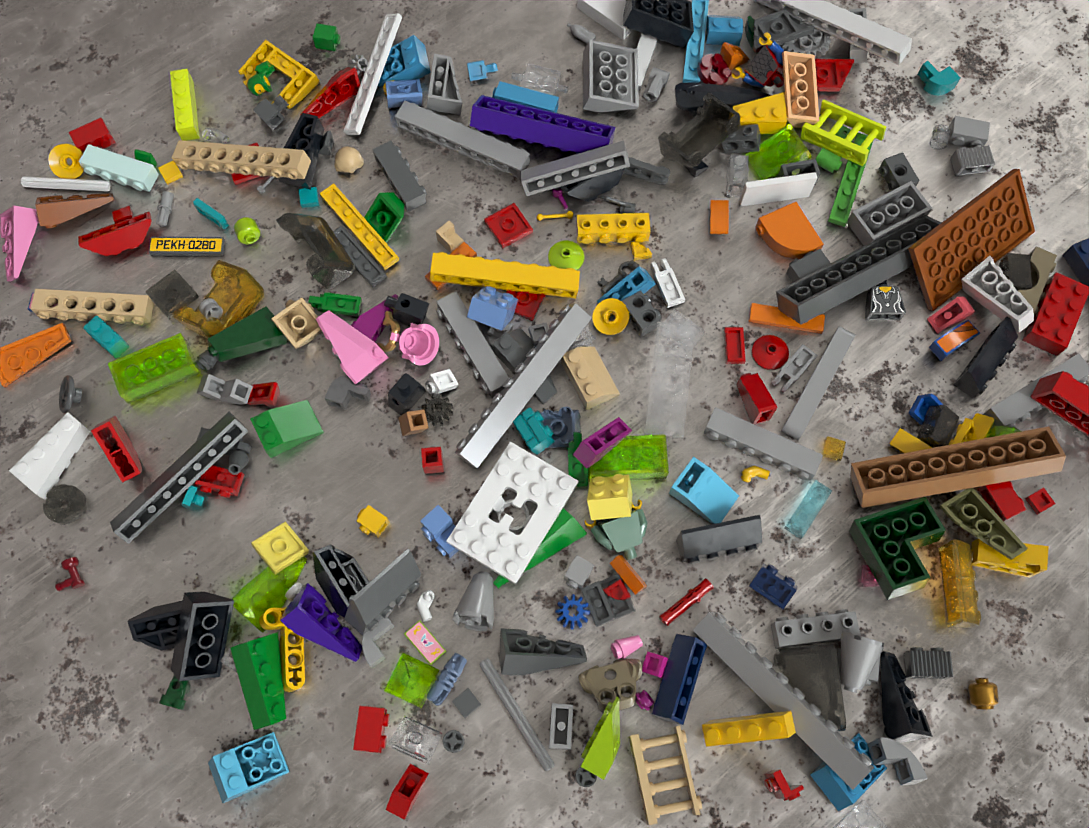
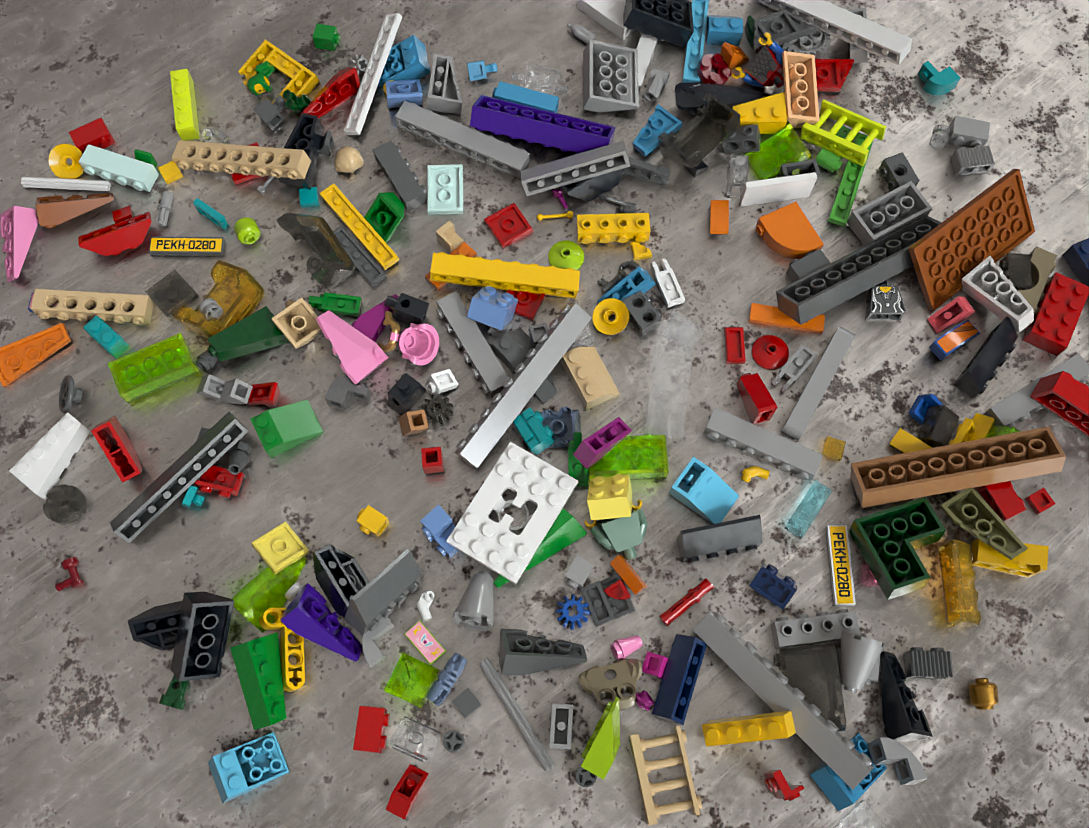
(296, 103): none -> dark green plate
(445, 189): none -> light aqua tile
(657, 123): none -> dark azure wing
(840, 565): none -> tile

